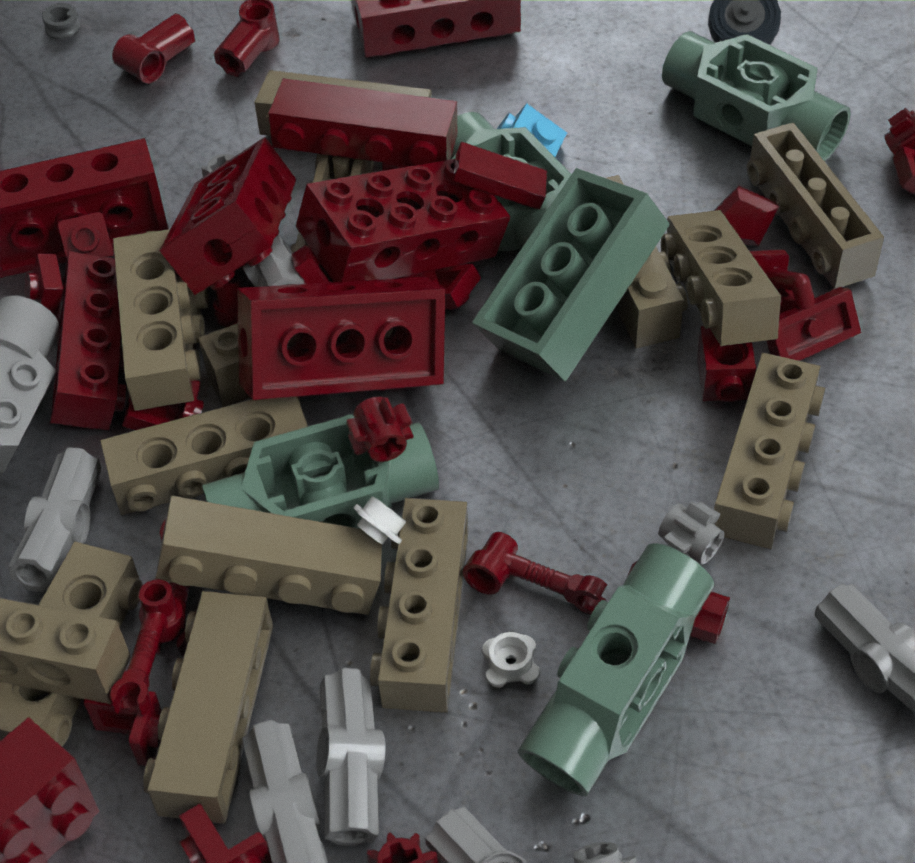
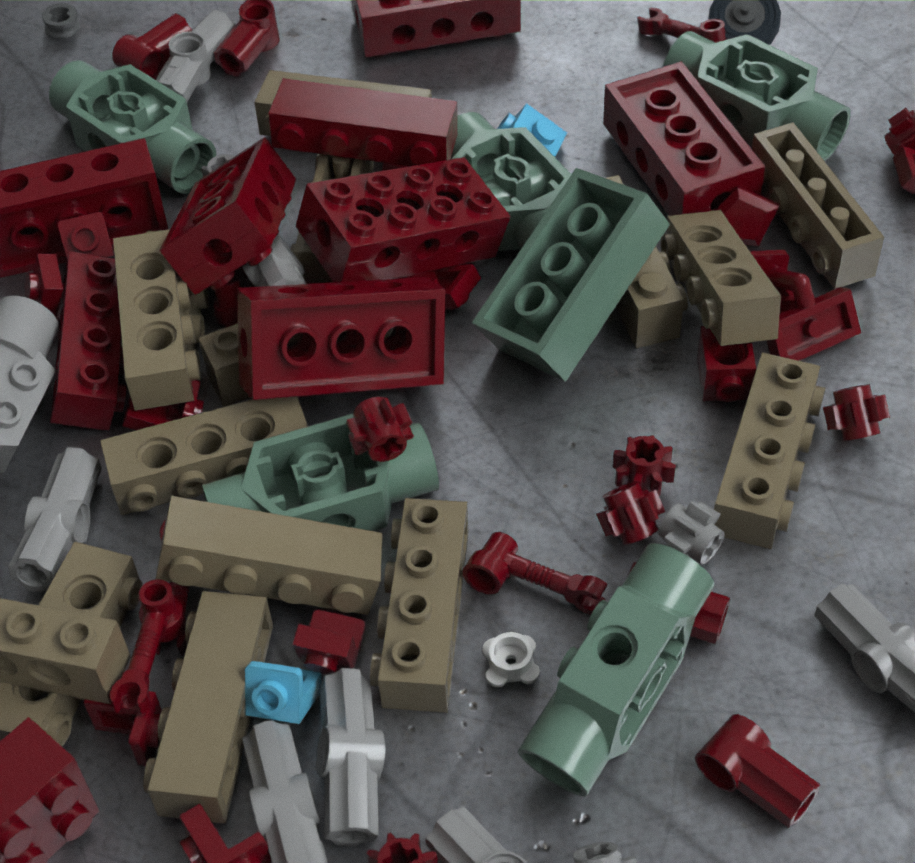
(131, 106): none -> sand green brick
(193, 53): none -> light grey piece
(280, 691): none -> medium azure bracket
(308, 266): dark red tile -> none
(329, 642): none -> dark red bracket
(379, 521): white plate -> none
(500, 175): dark red tile -> none
(630, 512): none -> dark red gear
(644, 462): none -> dark red gear
(660, 24): none -> dark red brick
(679, 140): none -> dark red brick
(743, 760): none -> dark red piece
(856, 412): none -> dark red gear

